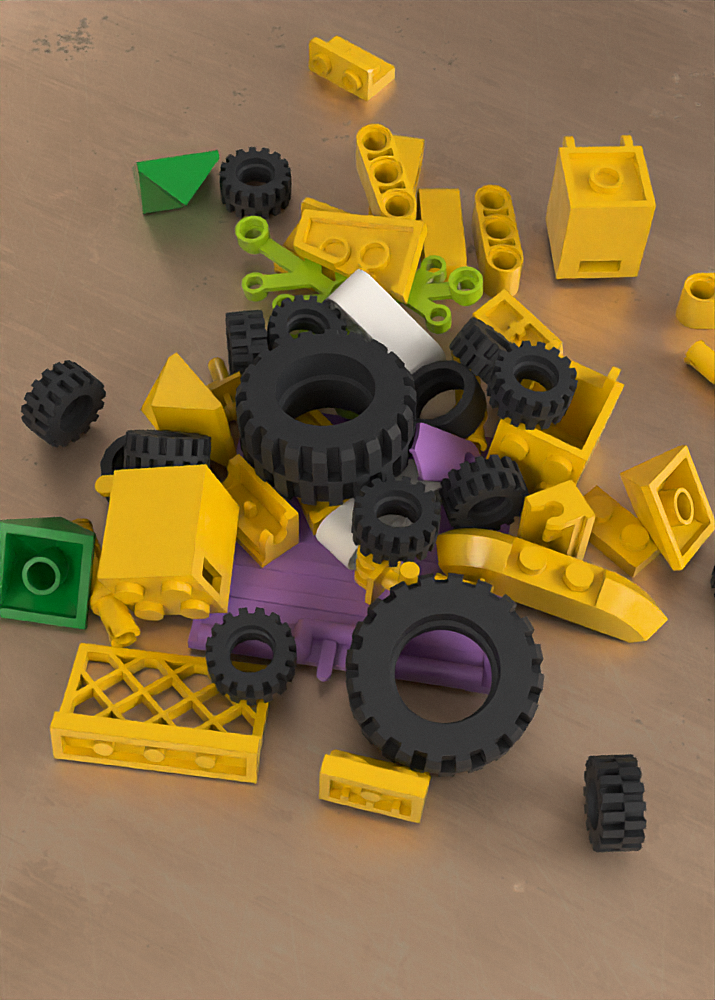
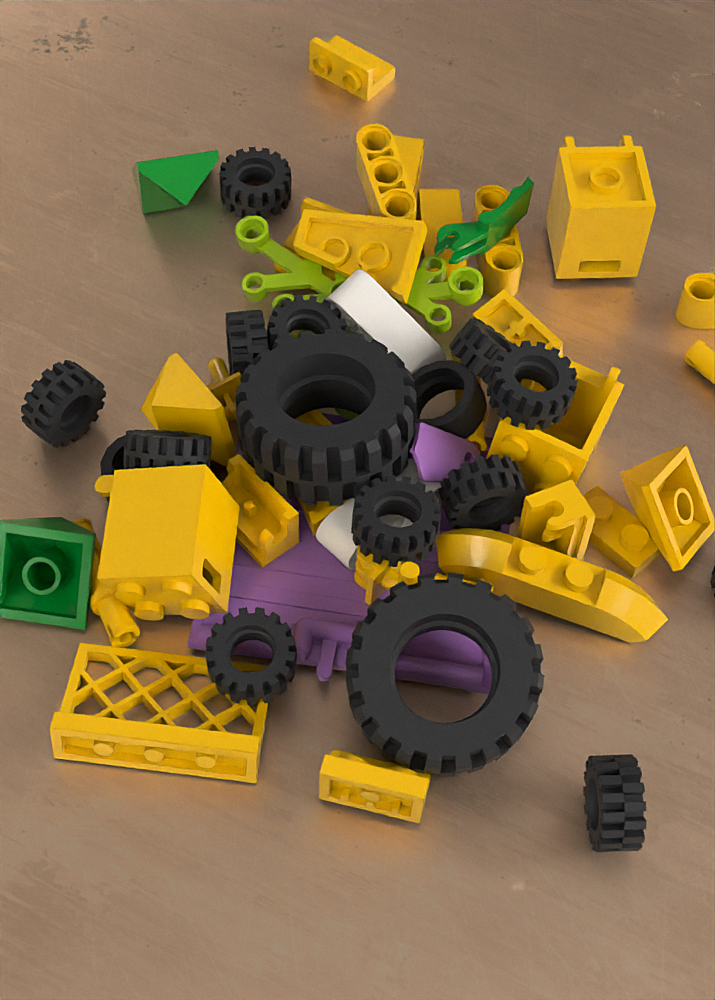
(490, 228): none -> green arm

